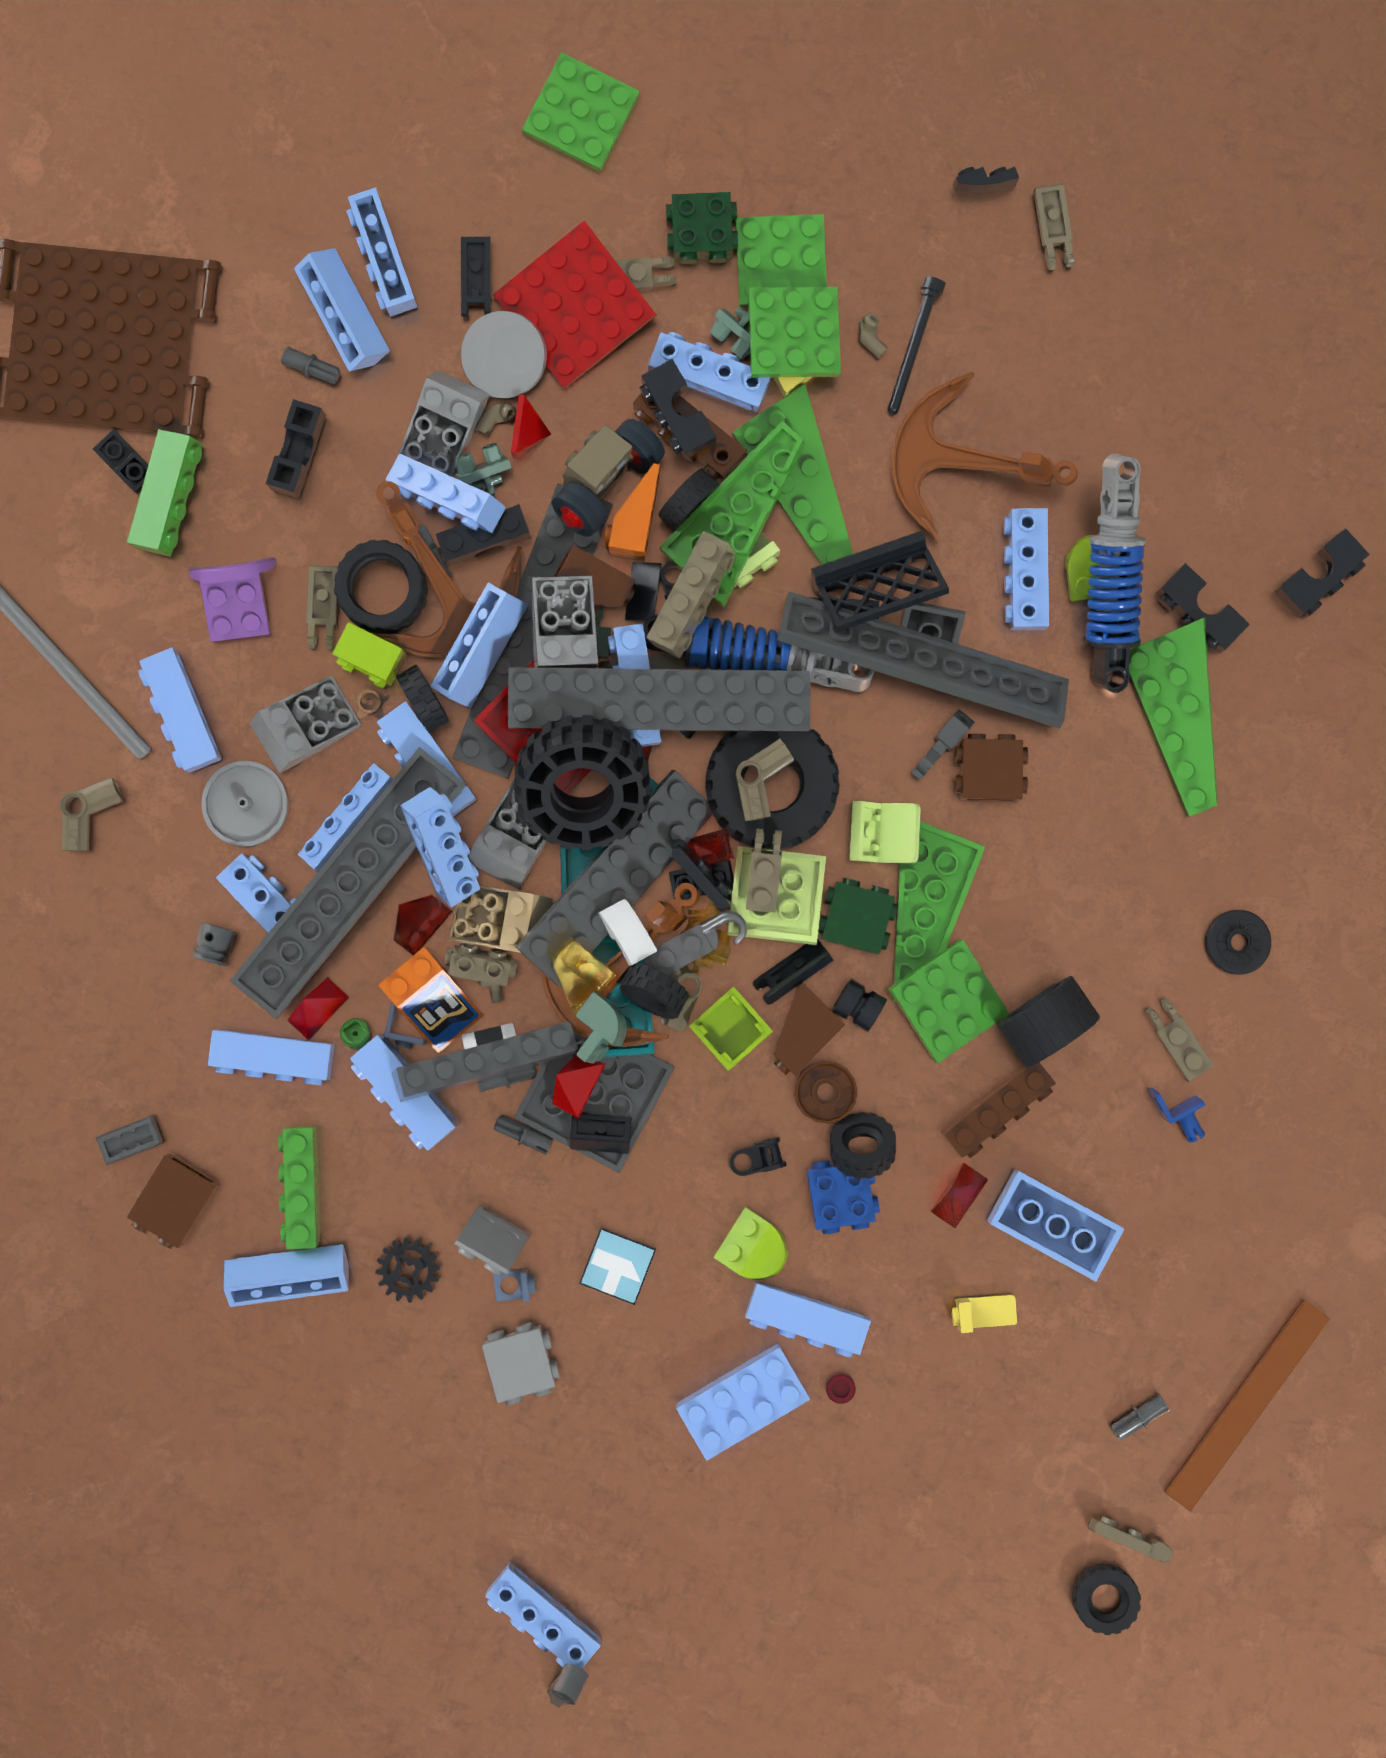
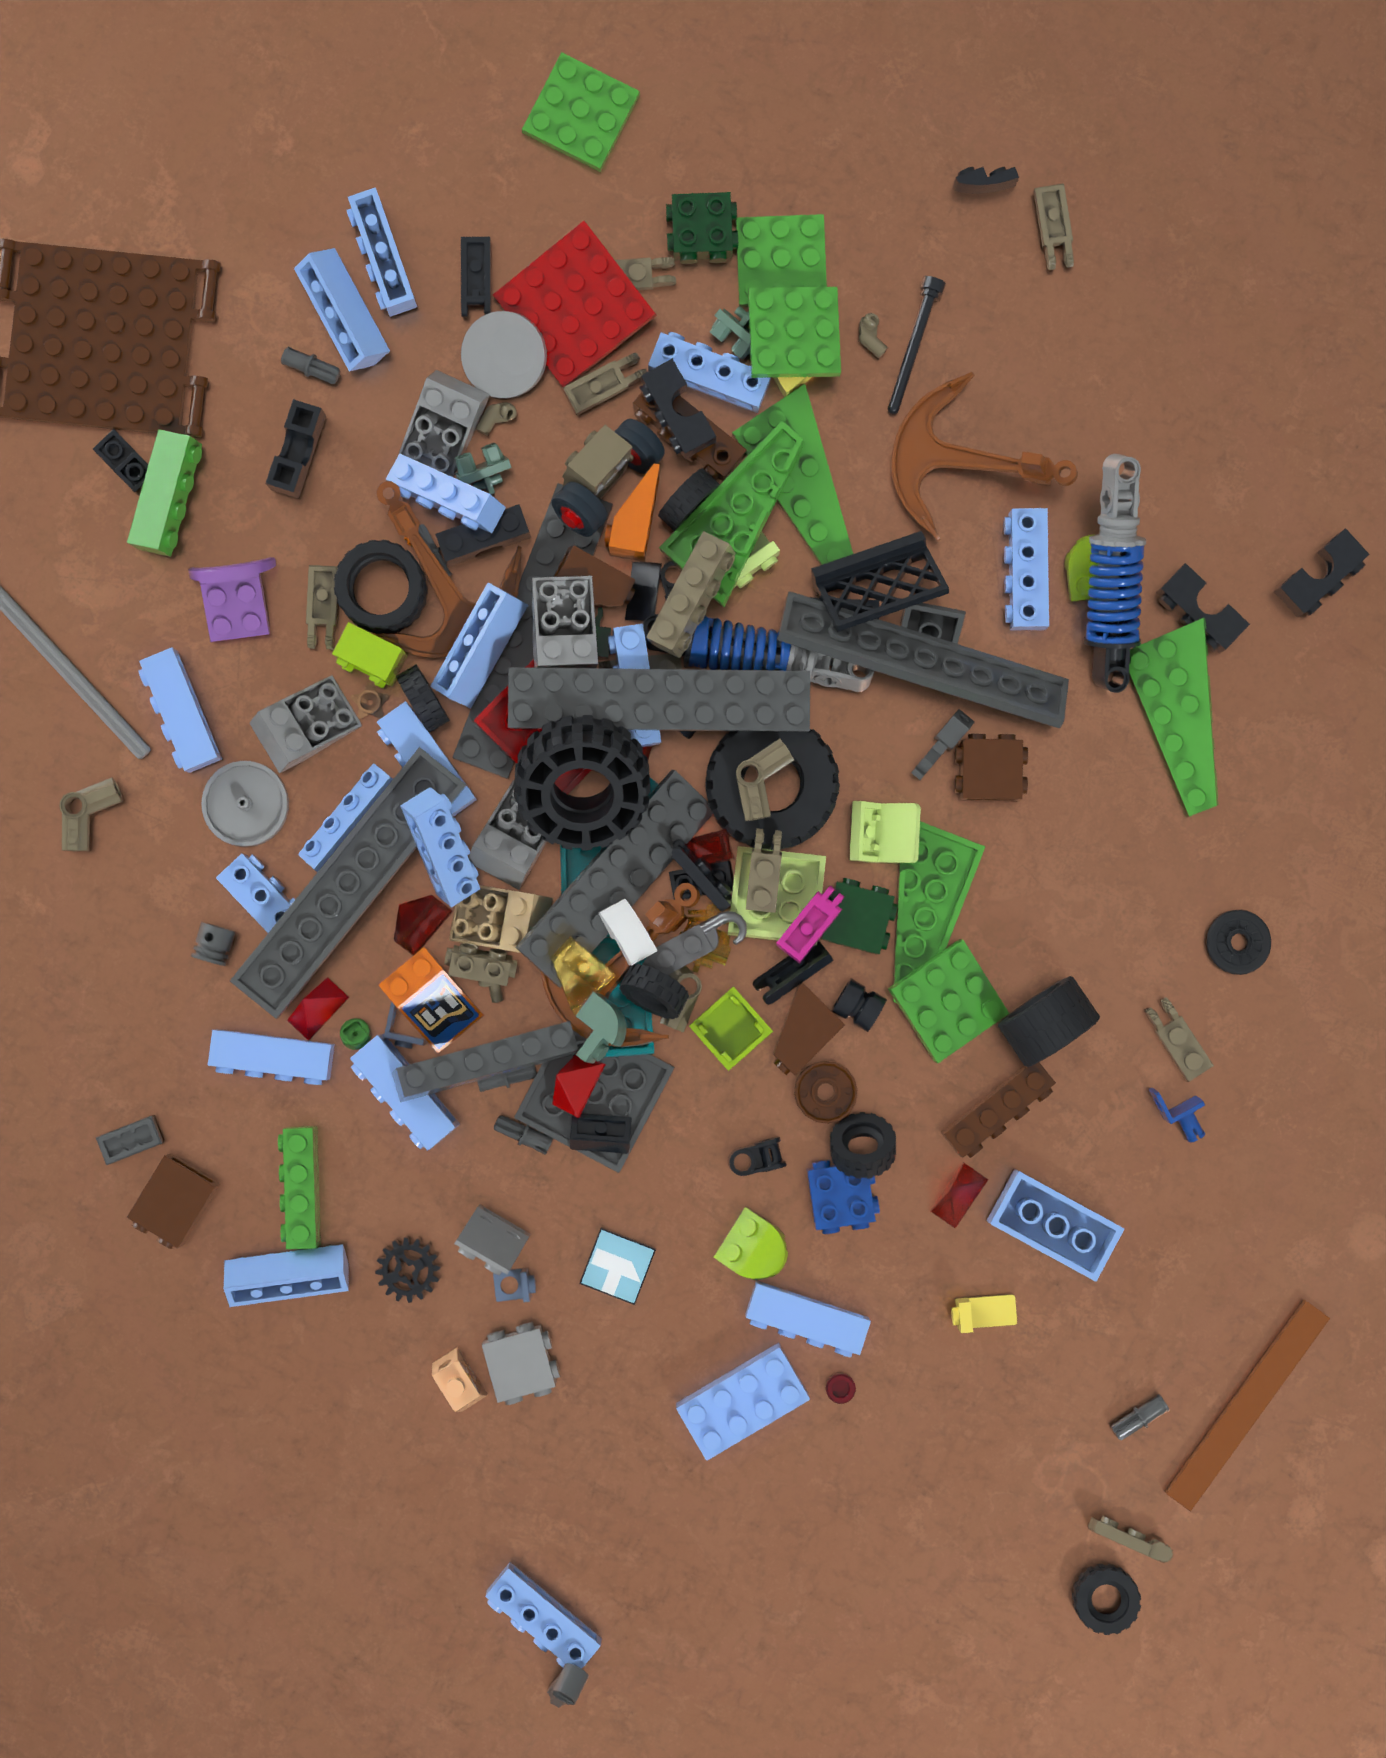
(457, 1381): none -> light nougat torso
(488, 1035): sticker -> none
(528, 428): red slope -> none
(602, 384): none -> dark tan hinge
(810, 924): none -> dark pink hinge

